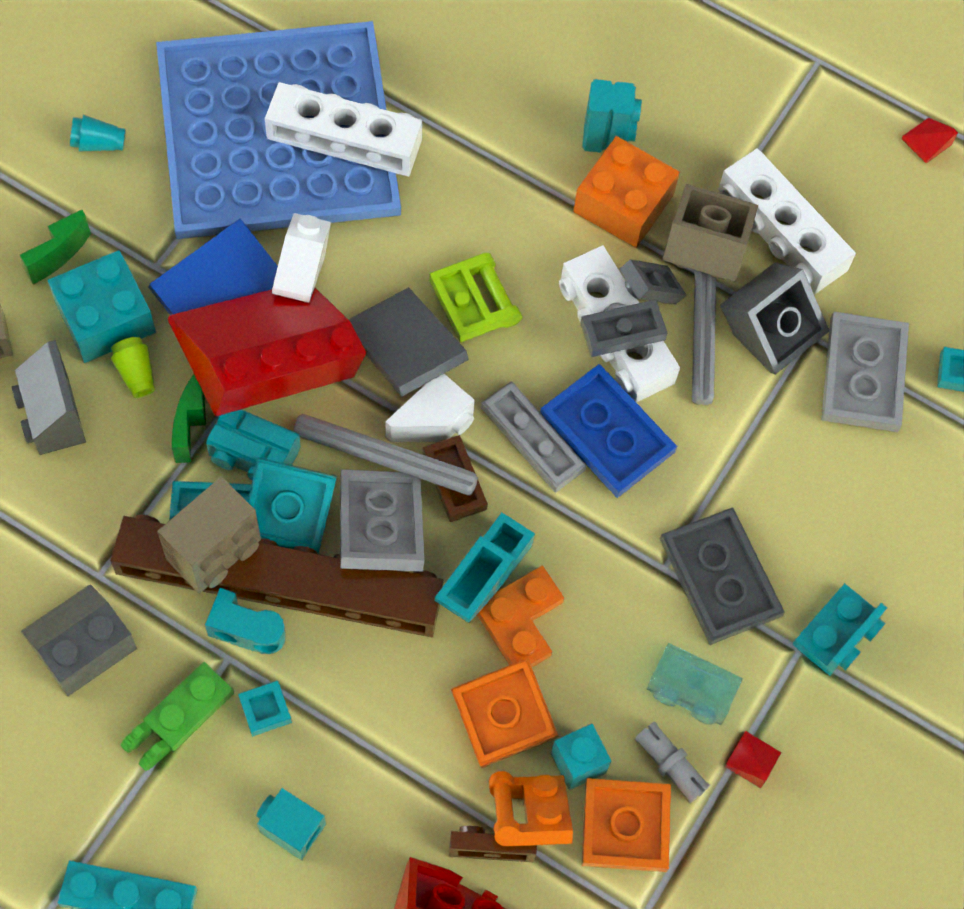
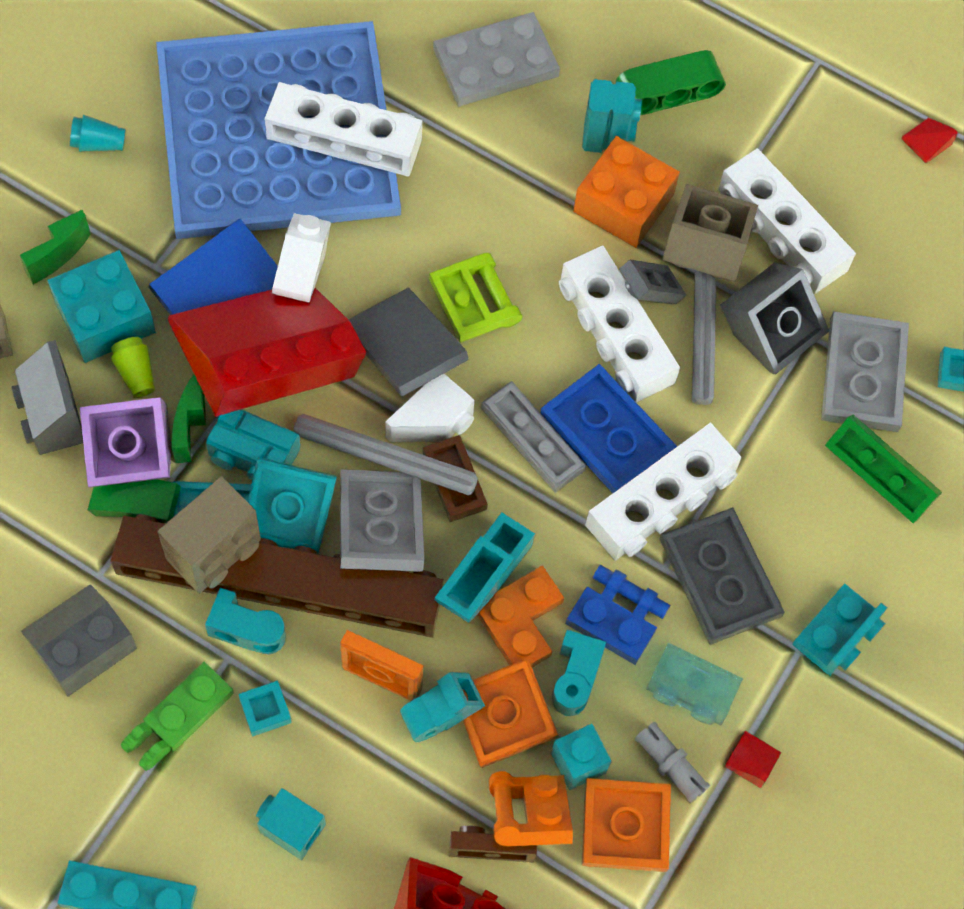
(126, 442): none -> lavender slope
(148, 497): none -> green slope
(381, 666): none -> orange plate
(442, 706): none -> teal leg
(496, 59): none -> light grey plate
(575, 686): none -> teal leg
(605, 620): none -> blue plate
(623, 328): dark grey plate -> none
(675, 81): none -> green beam
(704, 451): none -> white brick
(883, 468): none -> green plate

